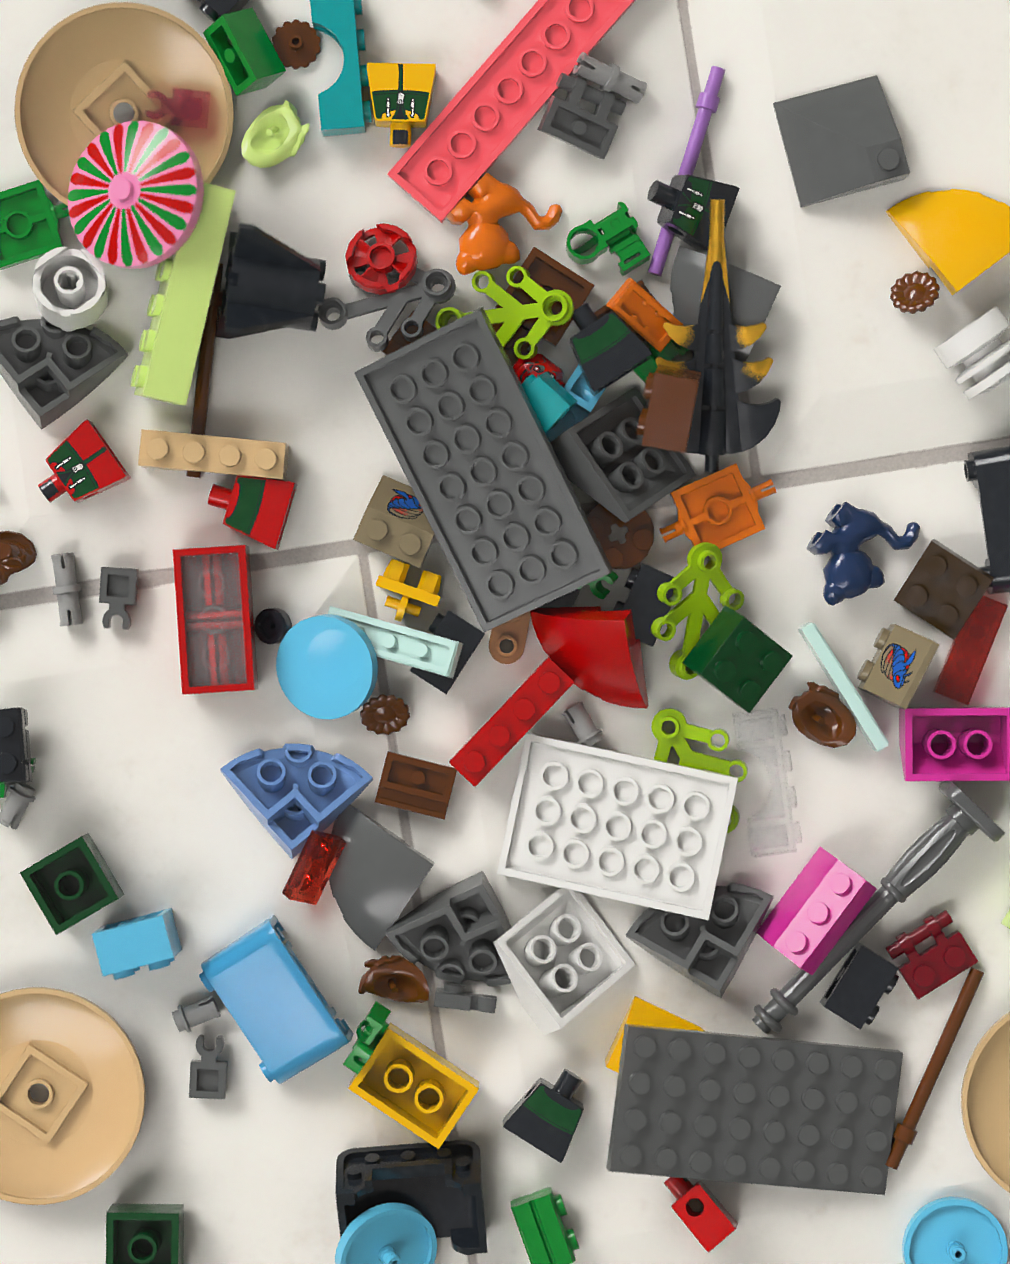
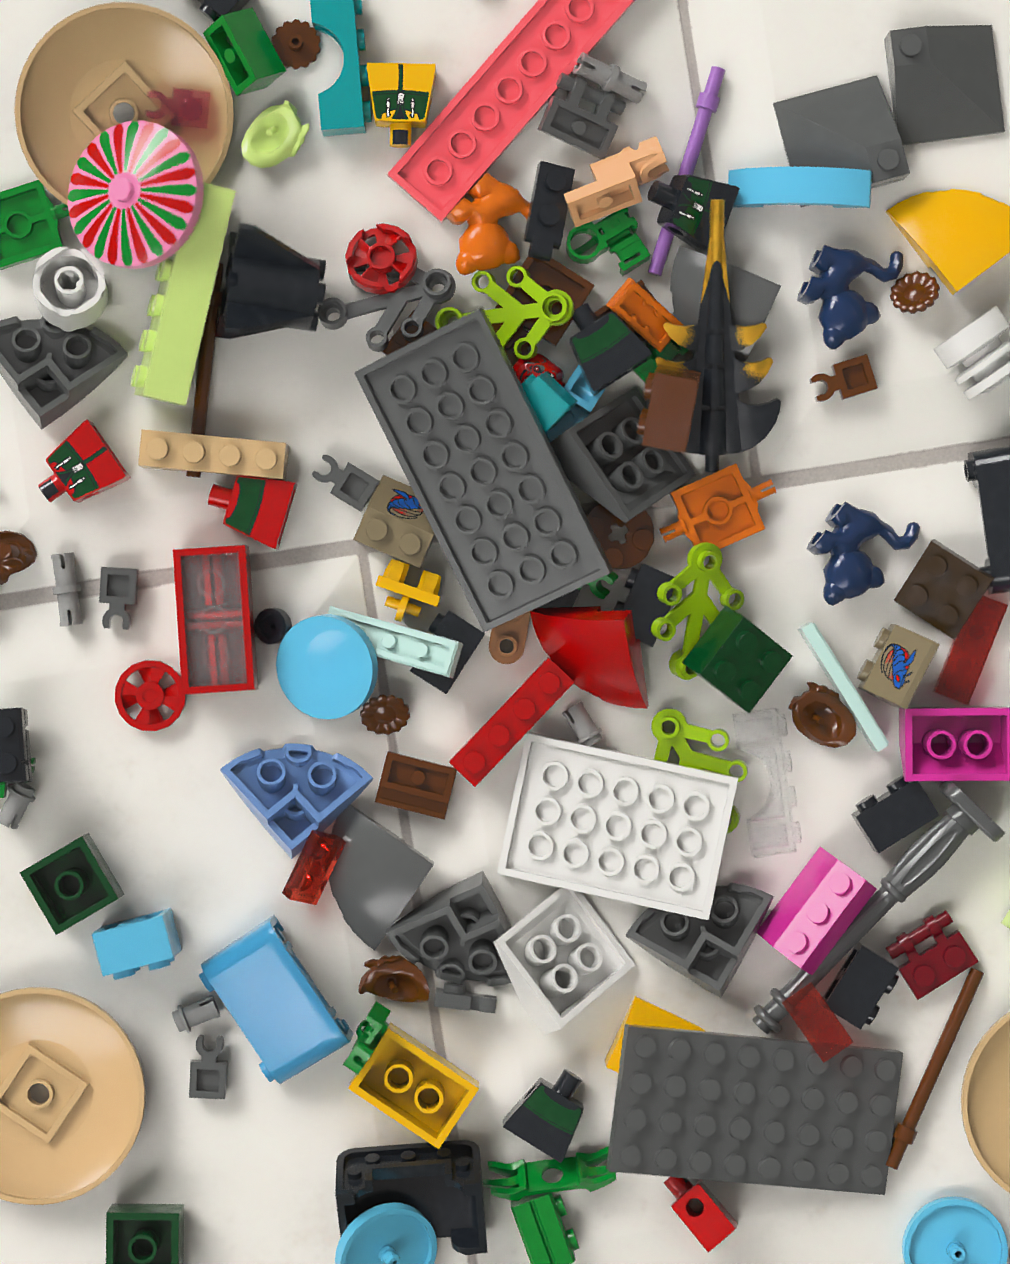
(150, 696): none -> red piece
(350, 485): none -> dark grey plate
(548, 209): none -> black hinge
(577, 1171): none -> green piece
(616, 182): none -> light nougat plate
(802, 186): none -> medium azure slope
(817, 1022): none -> clear red plate
(844, 310): none -> dark blue animal
(849, 377): none -> reddish brown plate
(894, 813): none -> black brick
(943, 82): none -> dark grey slope

